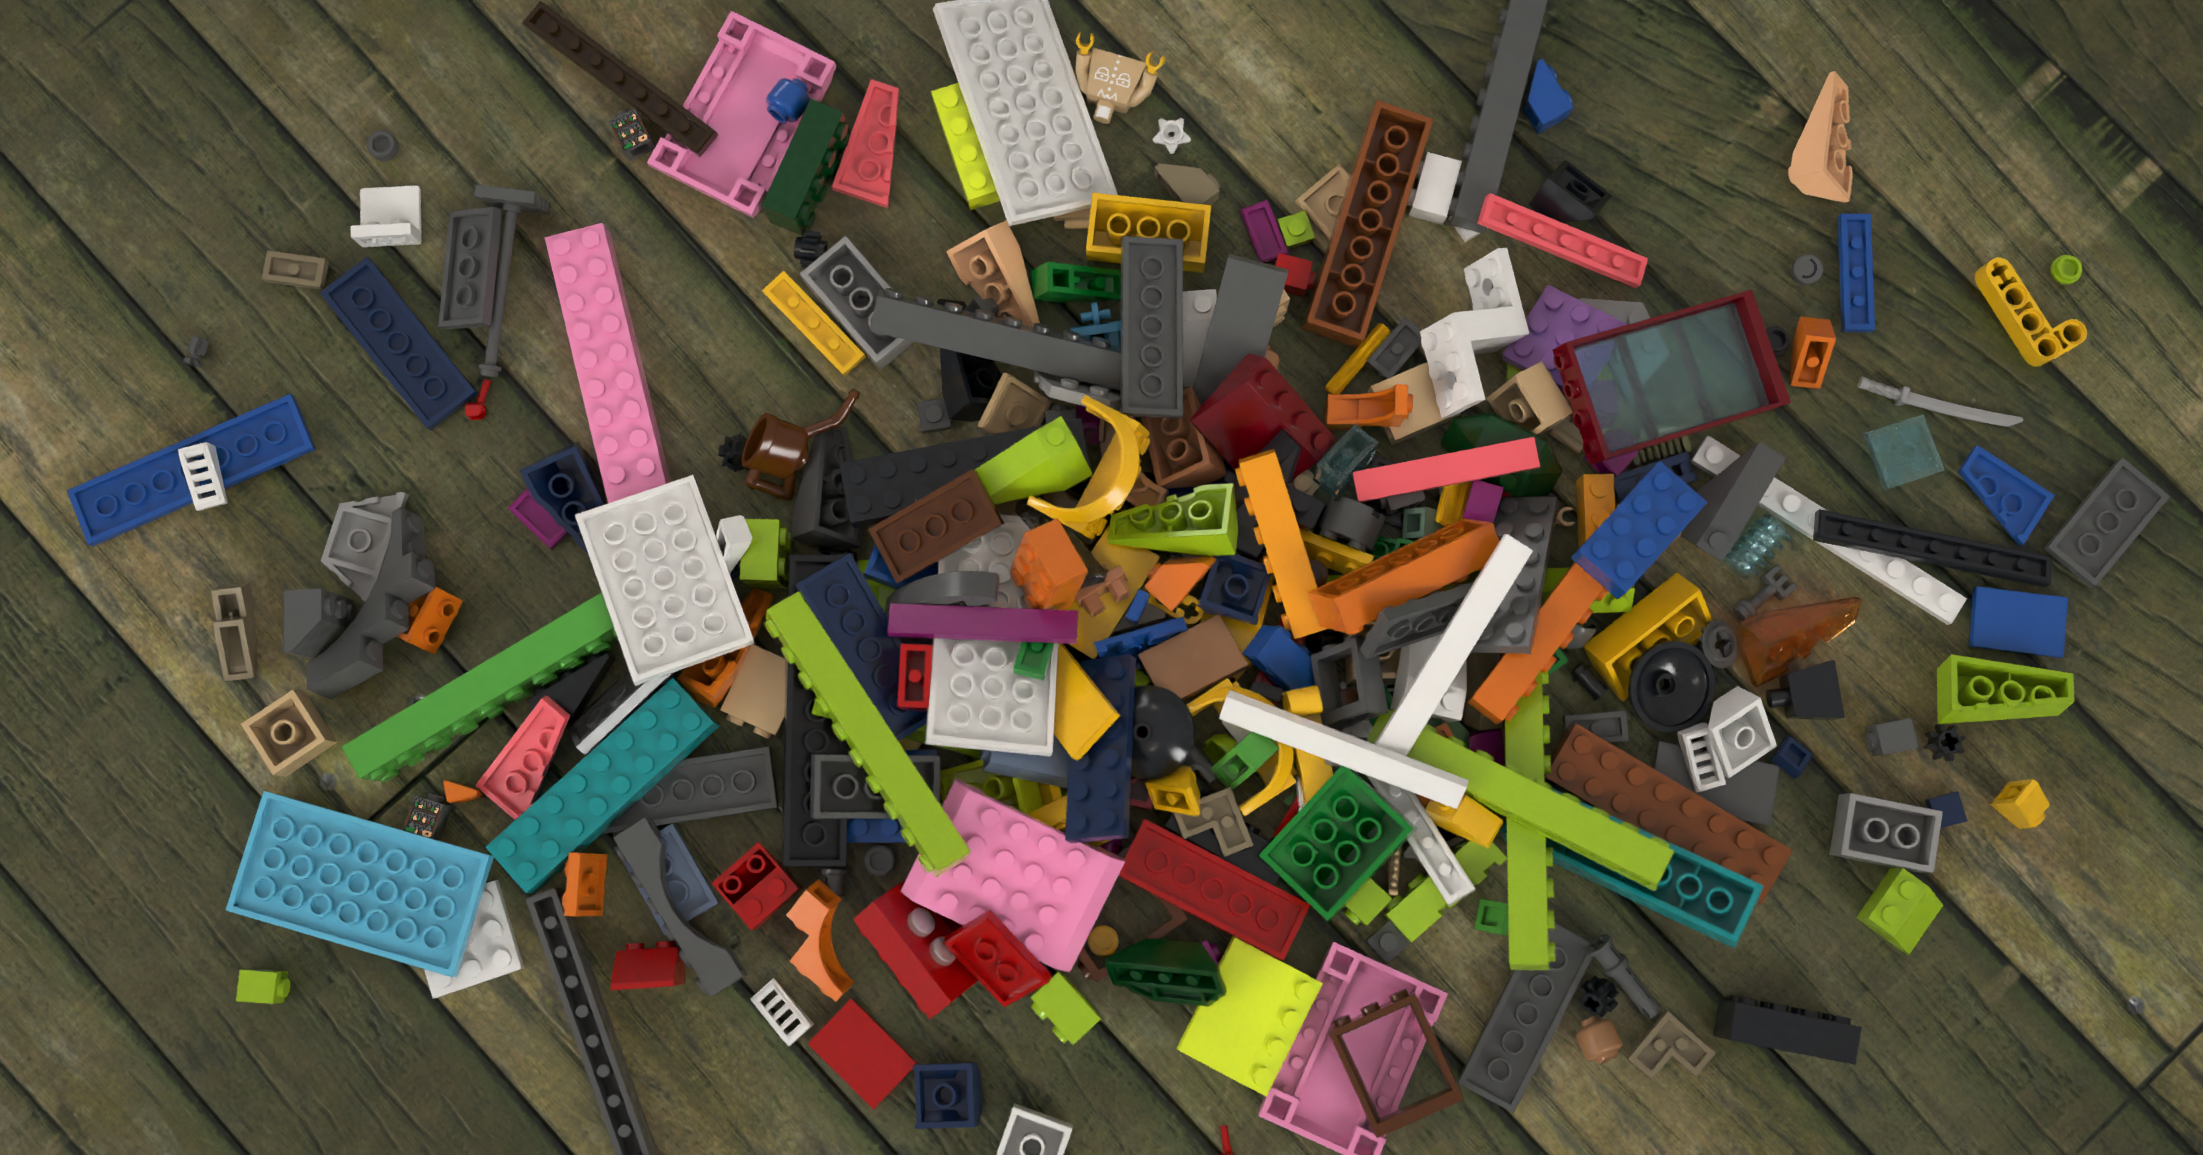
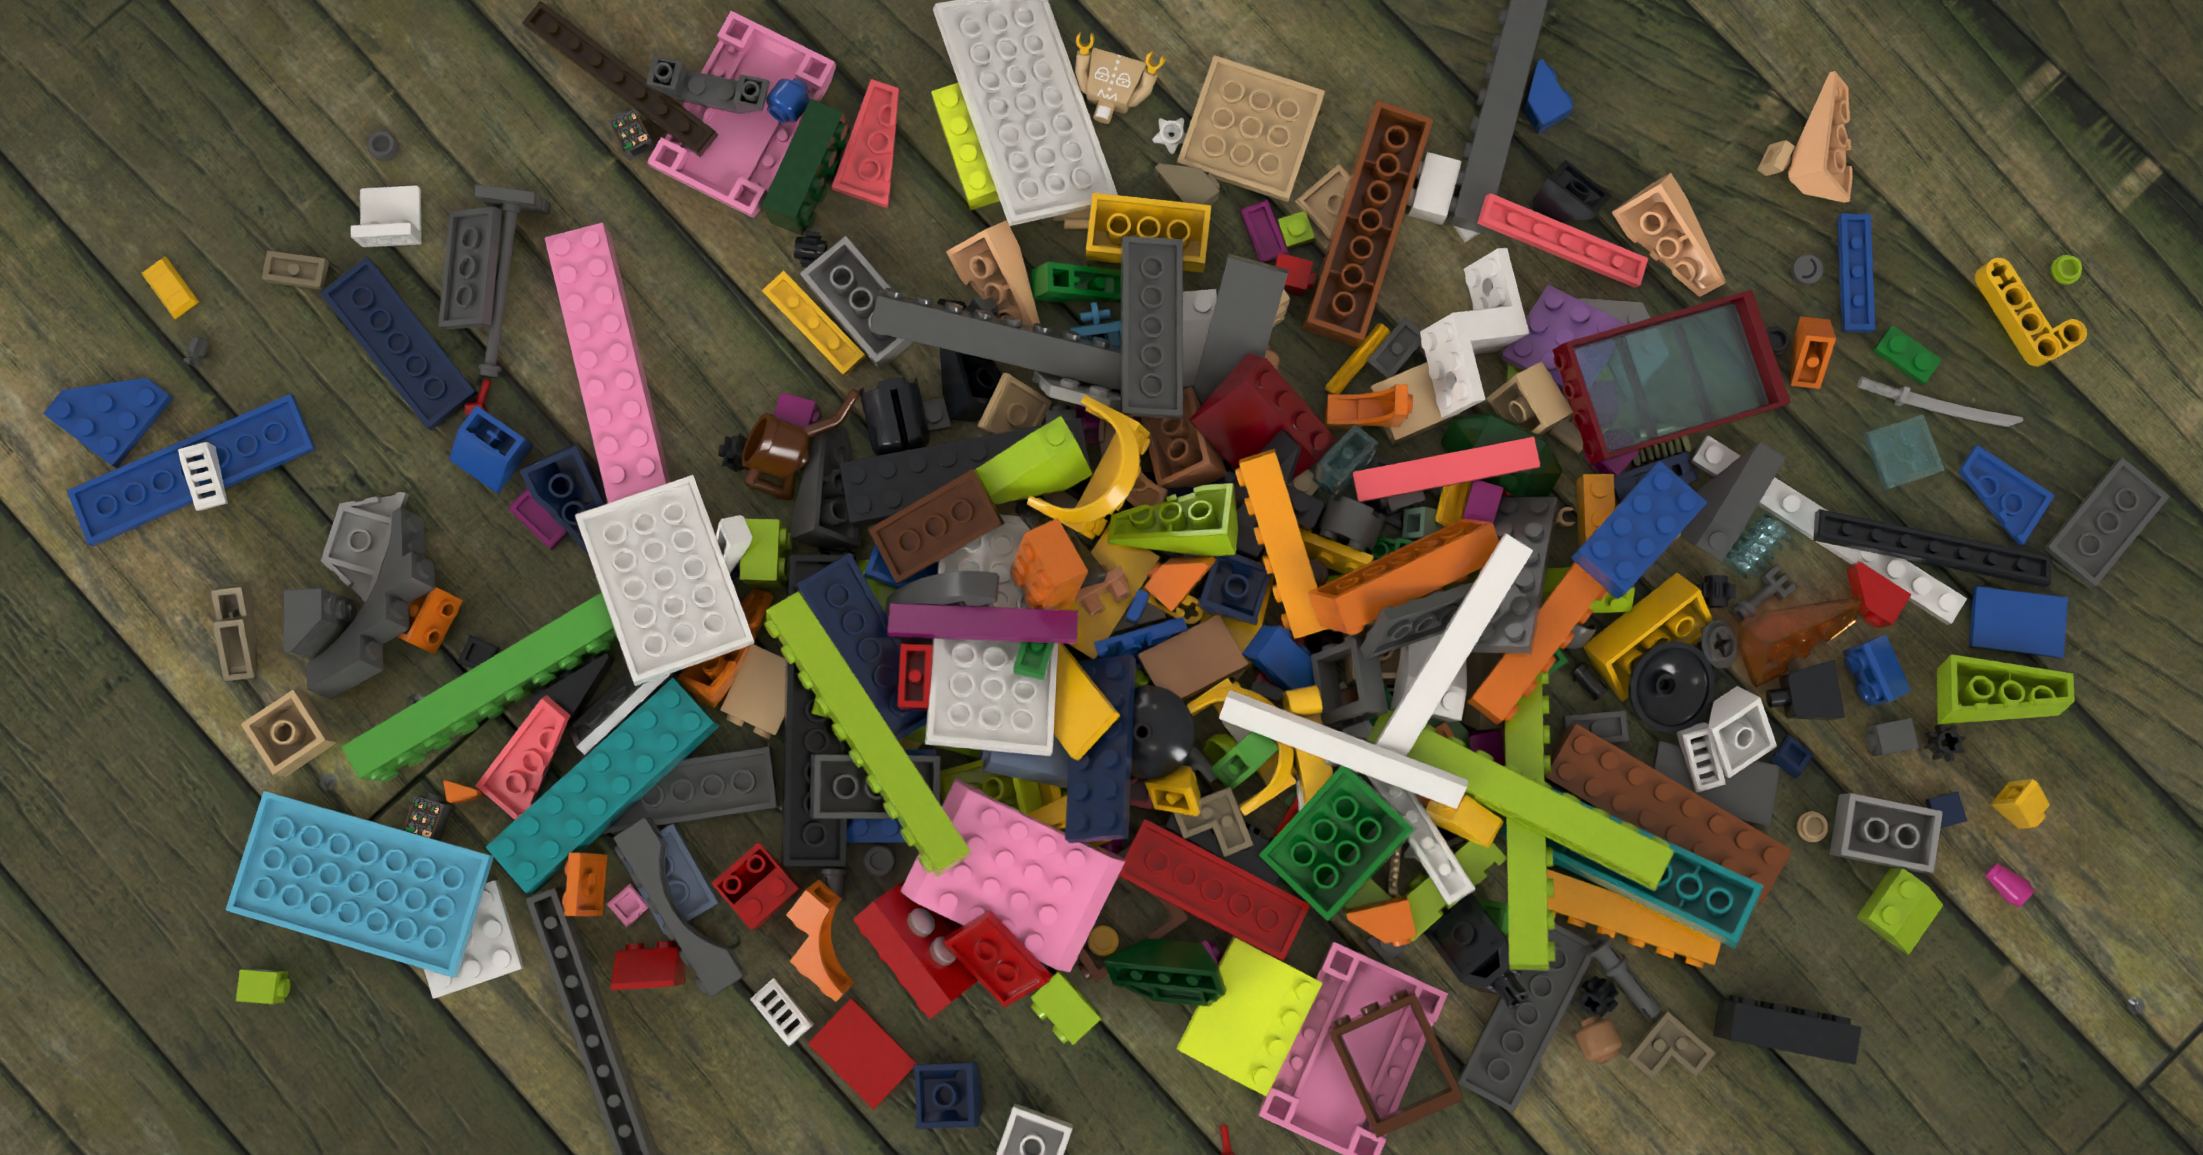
(109, 415): none -> blue plate
(170, 287): none -> yellow tile
(476, 652): none -> black tile
(488, 449): none -> blue slope
(628, 905): none -> bright pink tile
(707, 90): none -> dark grey slope
(797, 410): none -> magenta brick
(895, 416): none -> black cylinder
(1251, 128): none -> tan plate
(1385, 920): none -> orange slope
(1476, 950): none -> black plate
(1622, 916): none -> light orange brick
(1668, 228): none -> light nougat wedge
(1717, 591): none -> black gear
(1776, 158): none -> tan plate
(1812, 826): none -> tan plate
(1876, 671): none -> blue slope
(1879, 596): none -> red slope
(1907, 355): none -> green plate
(2010, 885): none -> dark pink cone

